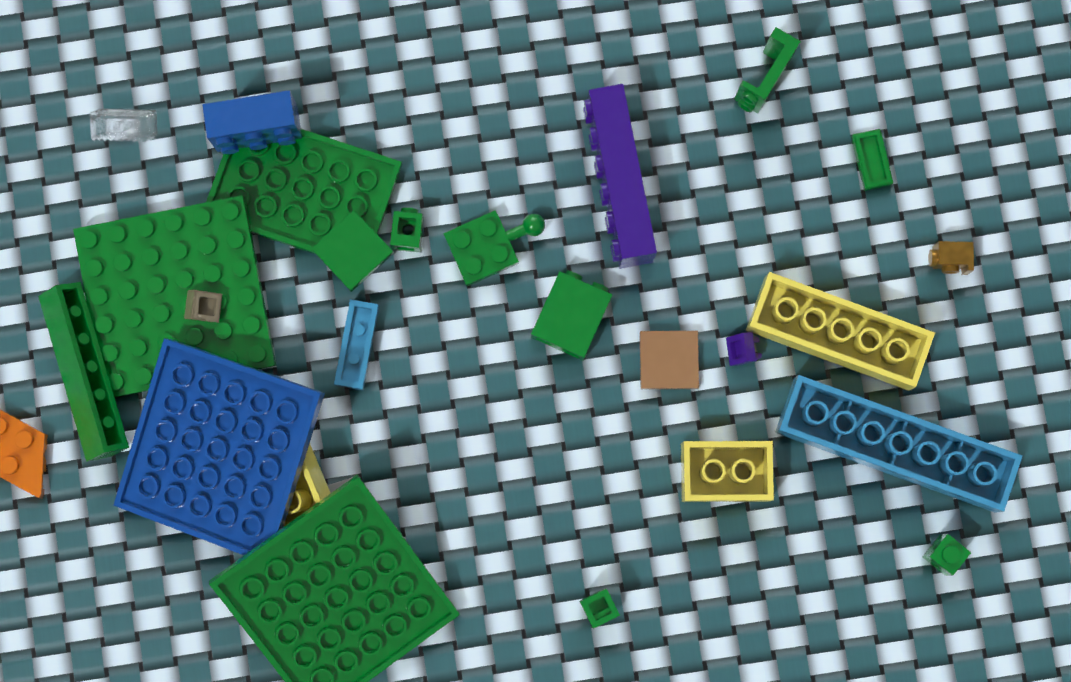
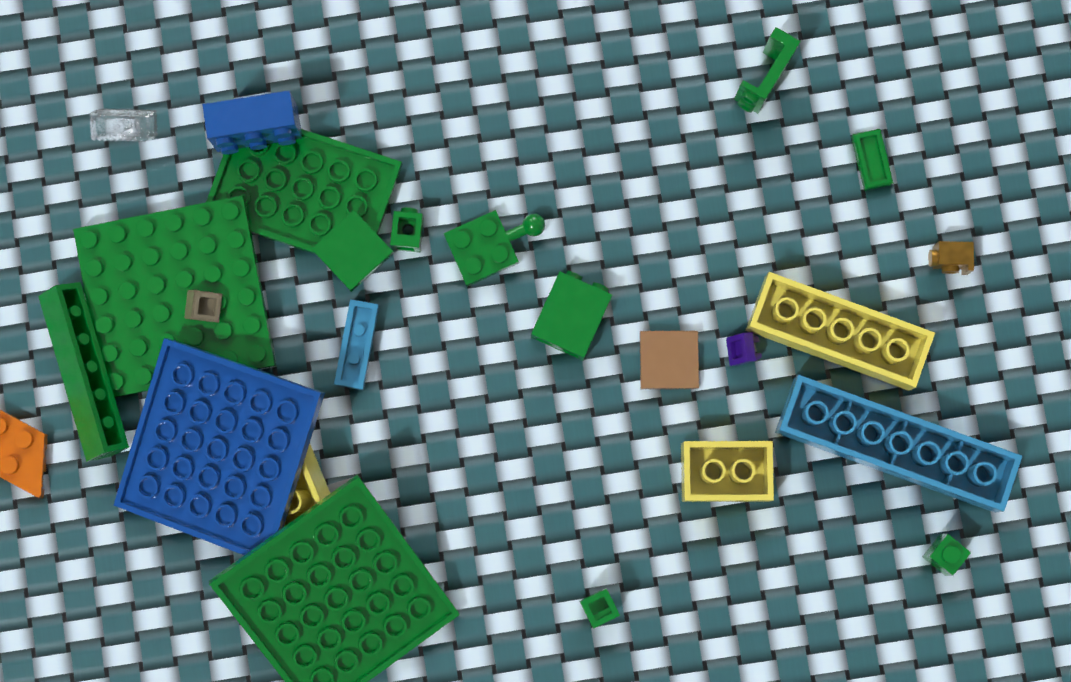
(621, 176): dark purple brick -> none

